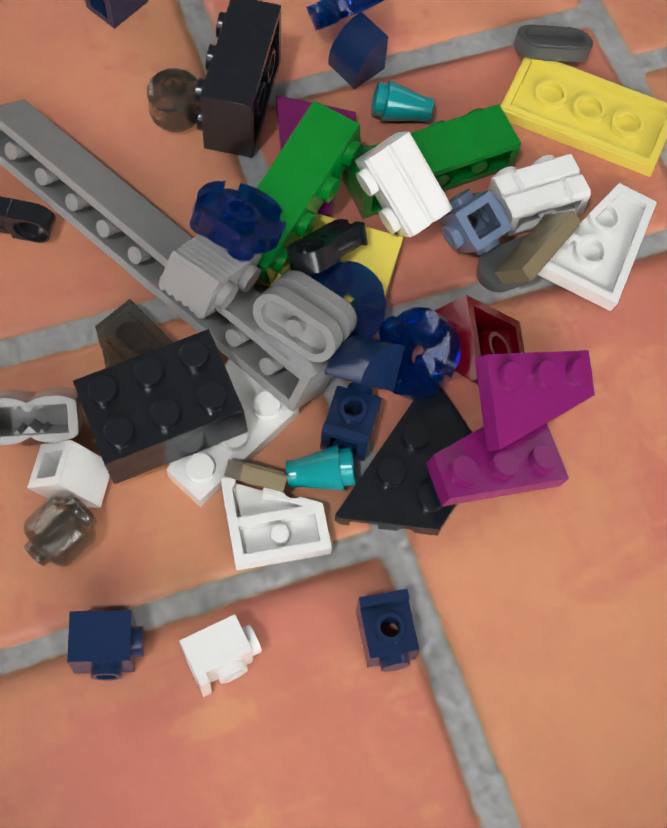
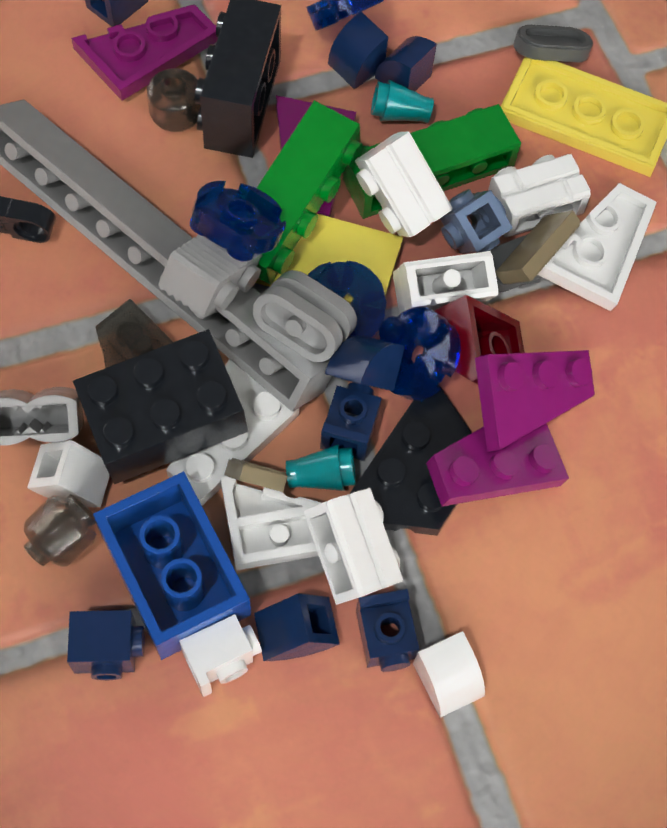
(134, 55): none -> magenta wing
(172, 562): none -> blue brick
(296, 627): none -> dark blue brick
(326, 246): black piece -> none
(353, 545): none -> white brick
(409, 63): none -> dark blue brick
(445, 279): none -> white brick
(450, 674): none -> white brick

